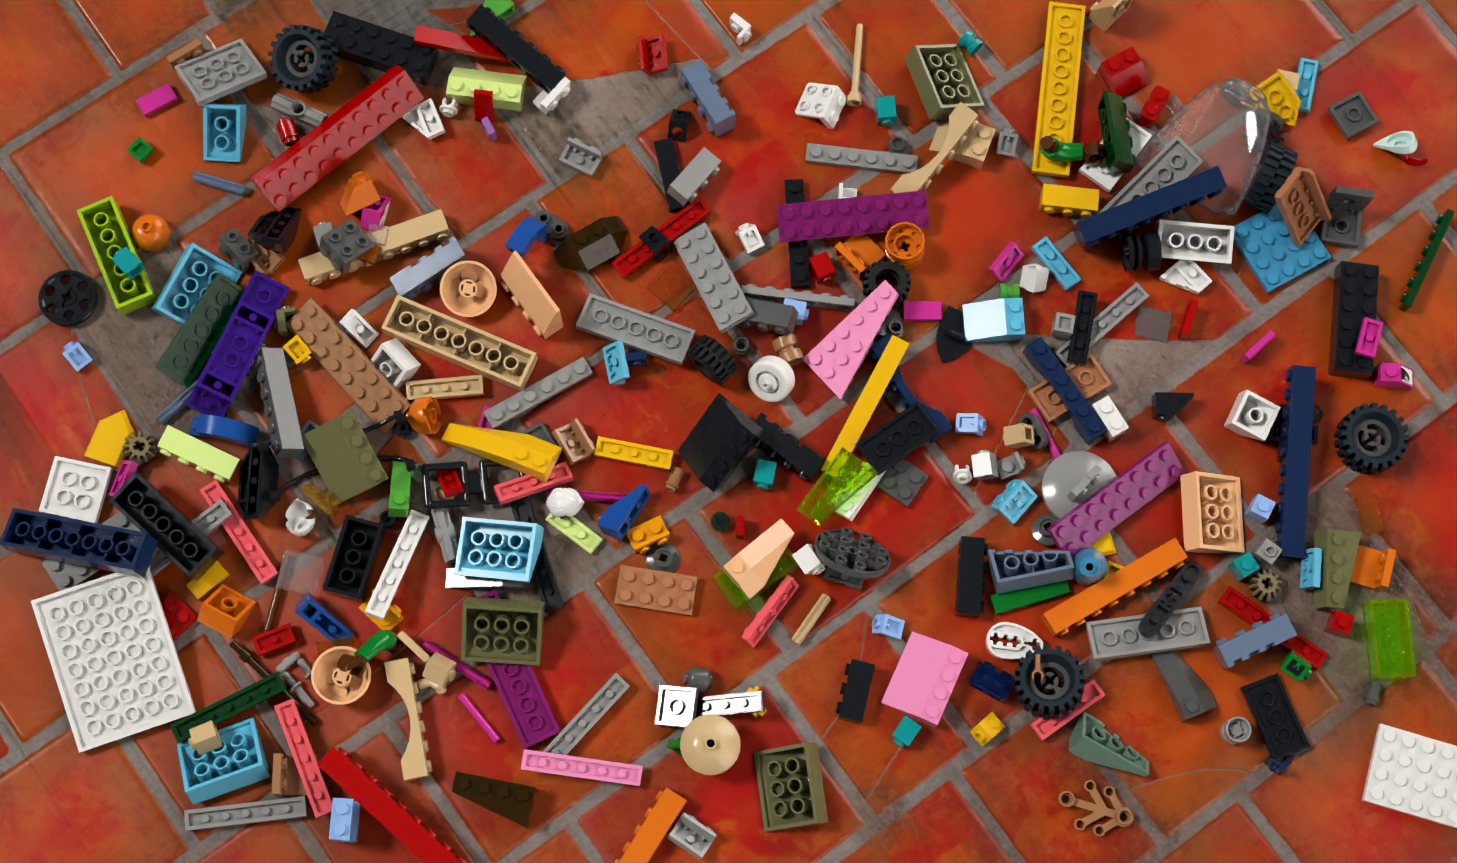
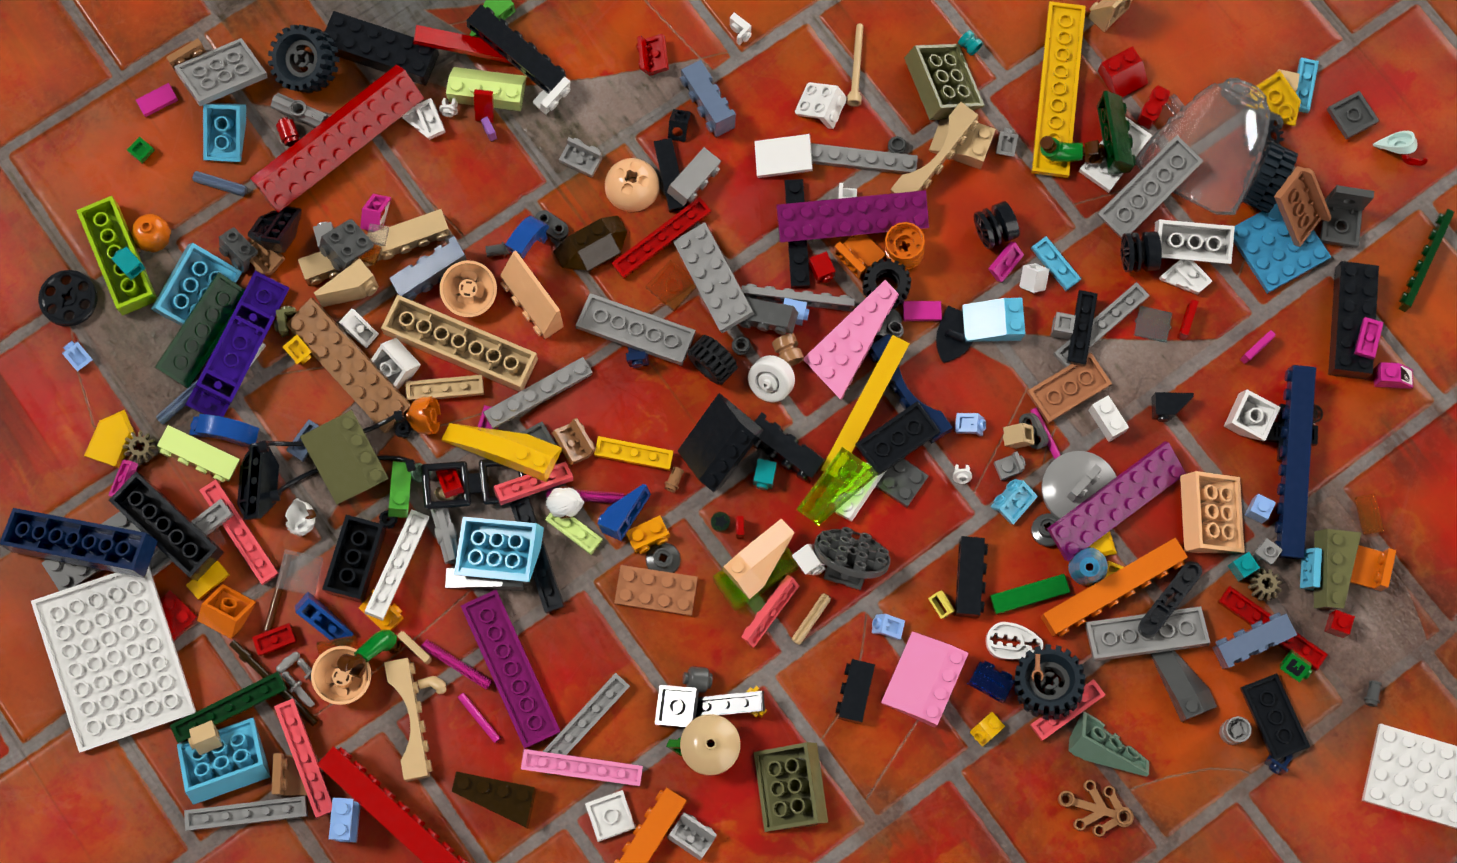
(75, 489): white plate -> none
(278, 403): brick -> none
(323, 502): clear yellow plate -> none
(349, 285): none -> tan slope
(358, 193): orange slope -> none
(439, 669): tan brick -> none
(497, 250): none -> dark grey pin
(502, 630): olive slope -> none
(610, 816): none -> white tile
(616, 363): medium azure bracket -> none
(635, 193): none -> light nougat piece
(656, 242): black bracket -> none
(749, 237): white bracket -> none
(783, 156): none -> white tile
(885, 110): teal brick -> none
(905, 732): teal brick -> none
(945, 602): none -> light yellow piece
(984, 465): brick -> none
(996, 224): none -> black wheel
(1007, 291): bright green wheel -> none
(1028, 569): sand blue wedge -> none
(1069, 200): yellow brick -> none
(1080, 411): dark blue arch -> none
(1149, 206): dark blue brick -> none
(1380, 421): black wheel -> none
(1389, 639): clear neon green brick -> none

